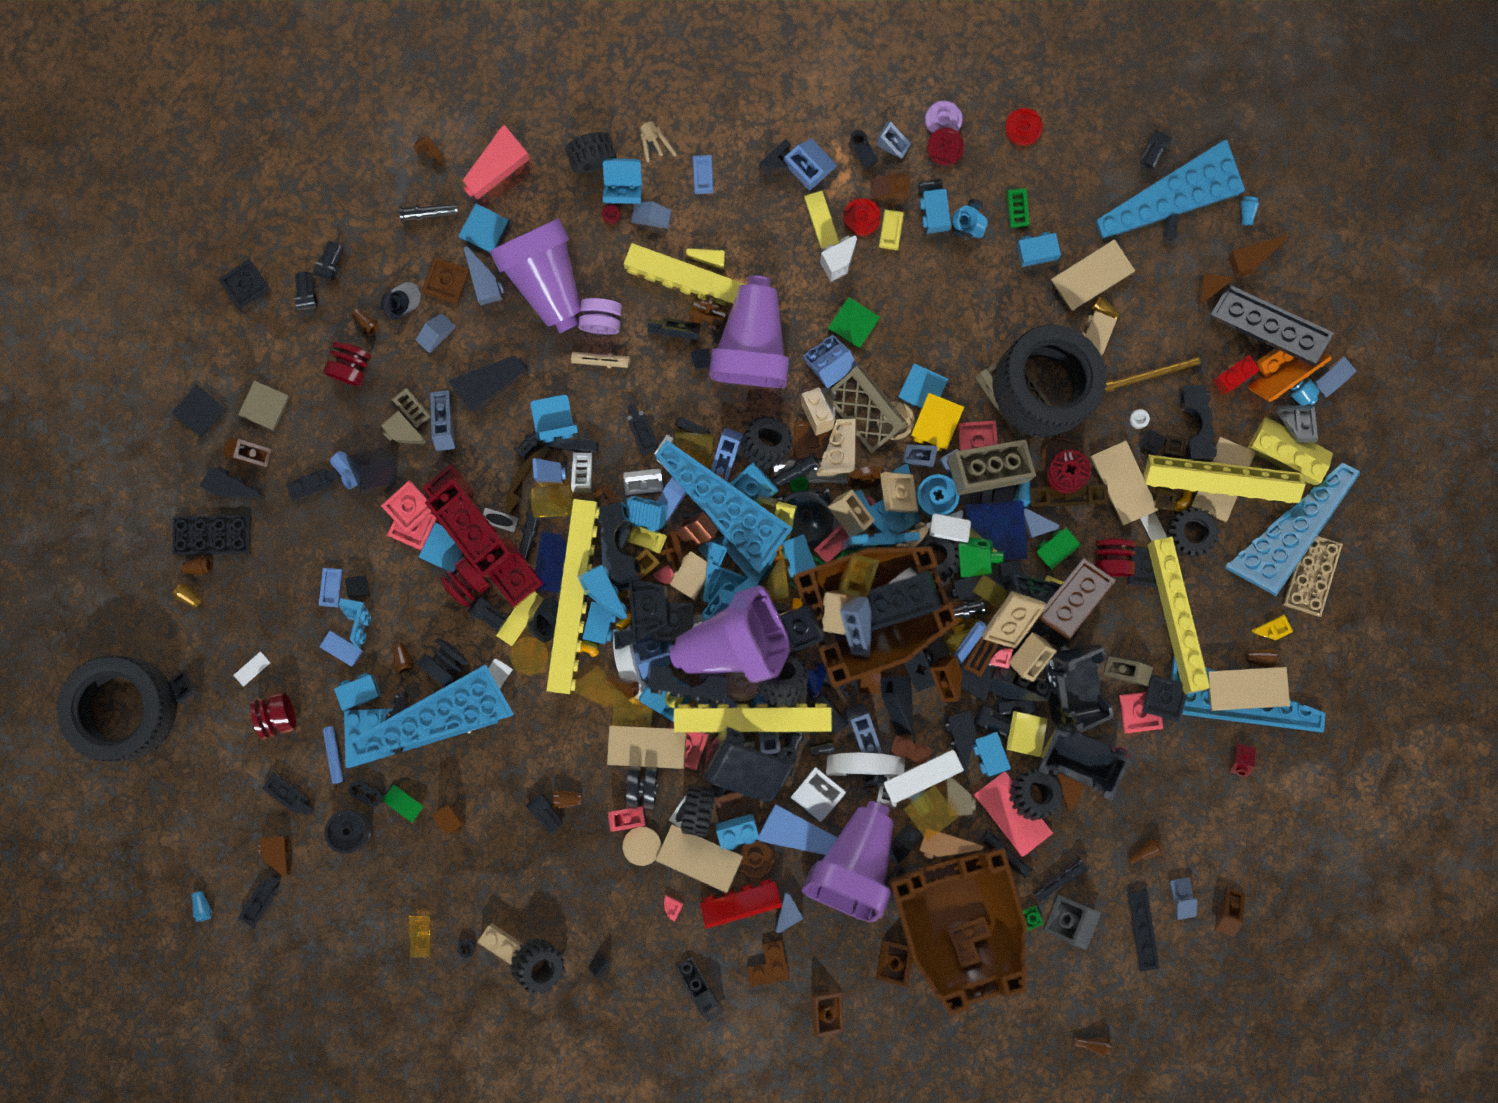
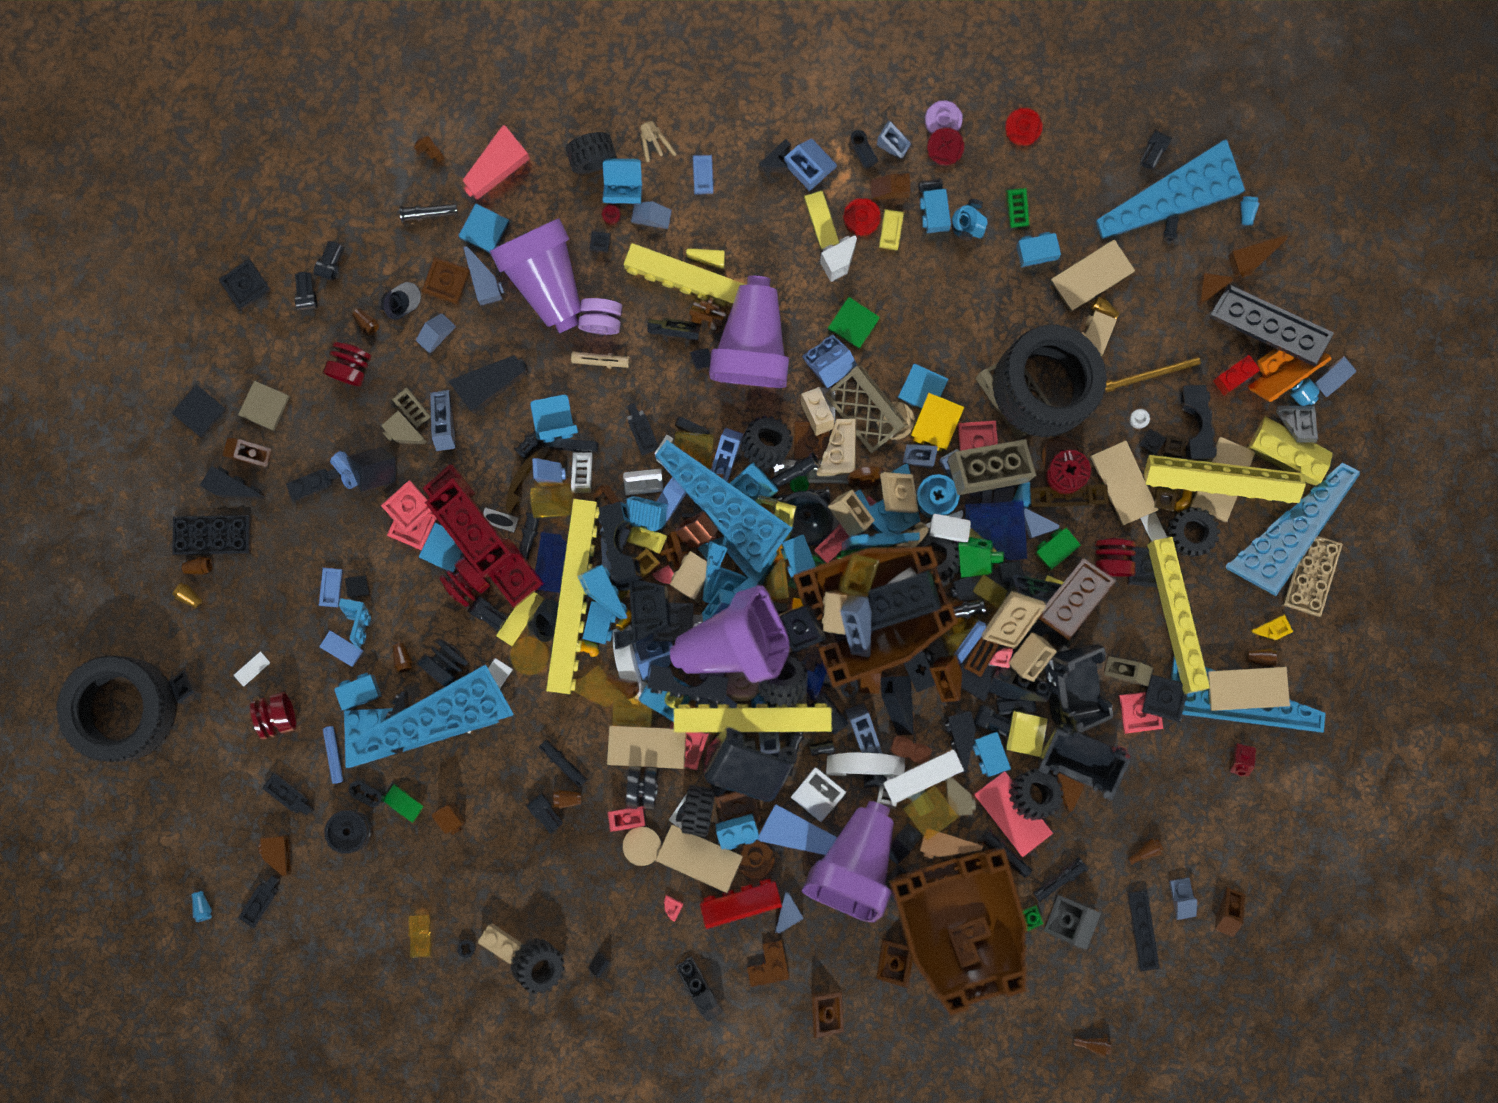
(563, 763): none -> black pin
(600, 242): none -> black plate

